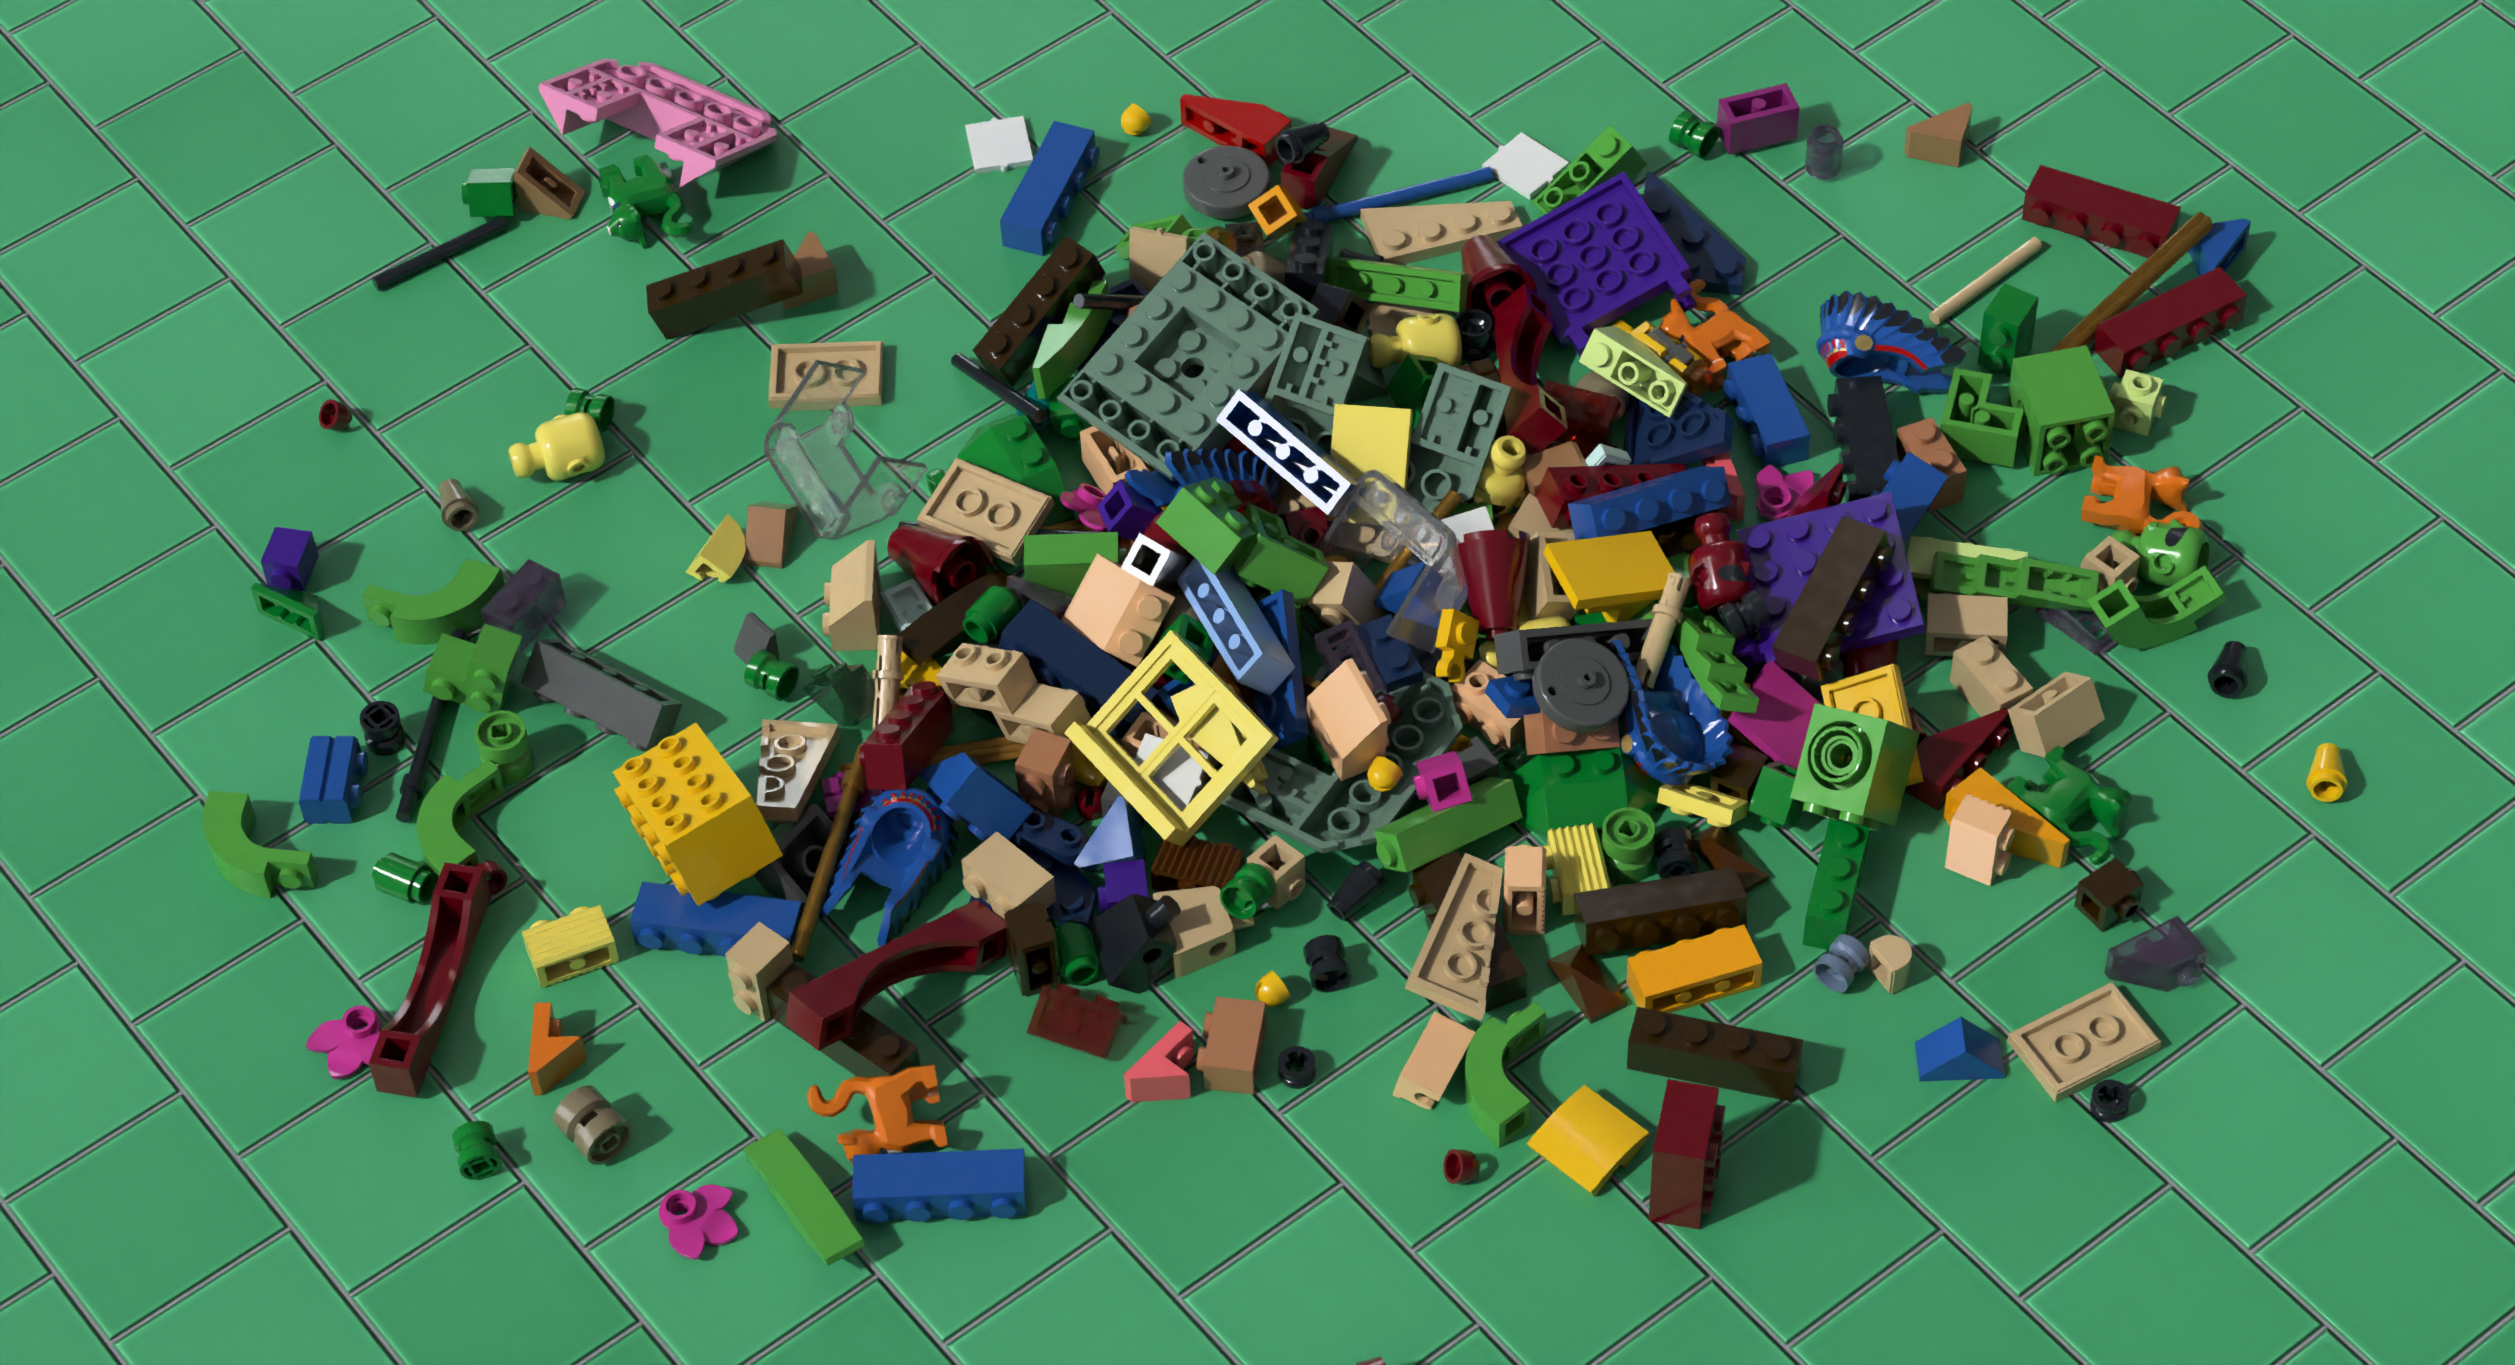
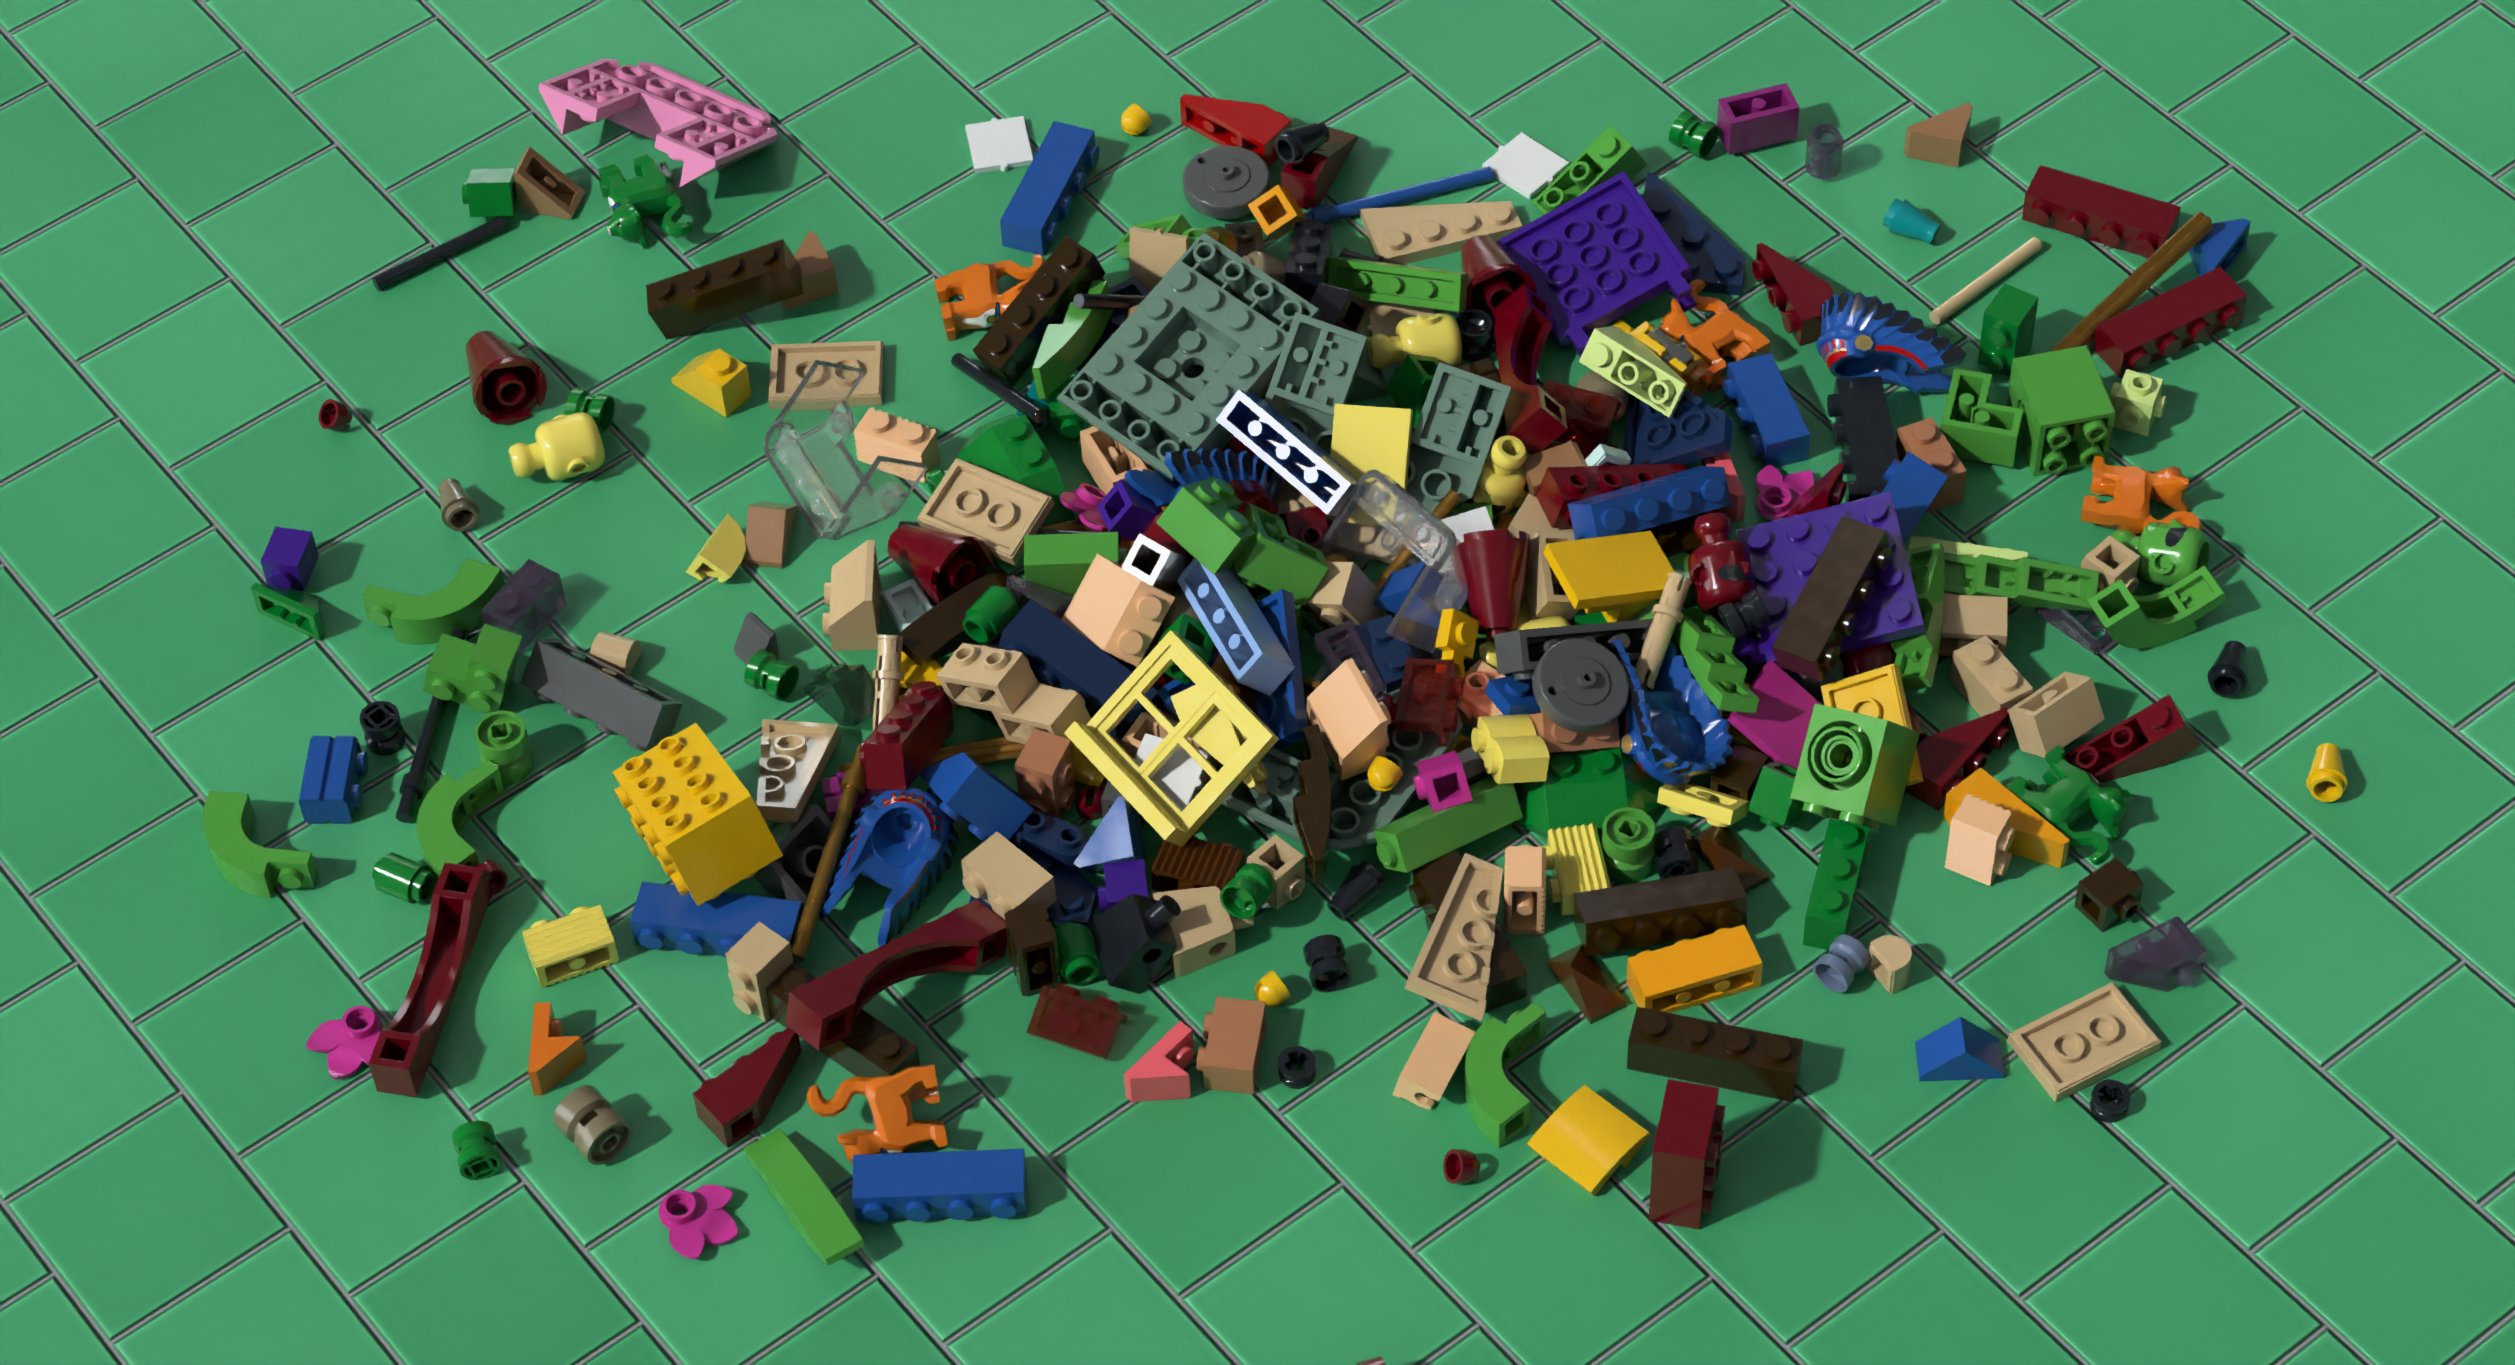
(503, 379): none -> dark red cone
(616, 651): none -> tan brick
(716, 381): none -> yellow slope
(744, 1093): none -> dark red slope
(895, 438): none -> light nougat brick
(980, 290): none -> orange animal
(1313, 808): none -> dark brown slope
(1429, 698): none -> clear red bracket
(1511, 748): none -> light yellow brick
(1793, 291): none -> dark red slope
(1909, 221): none -> teal cone
(1919, 653): none -> bright green slope
(2138, 743): none -> dark red slope

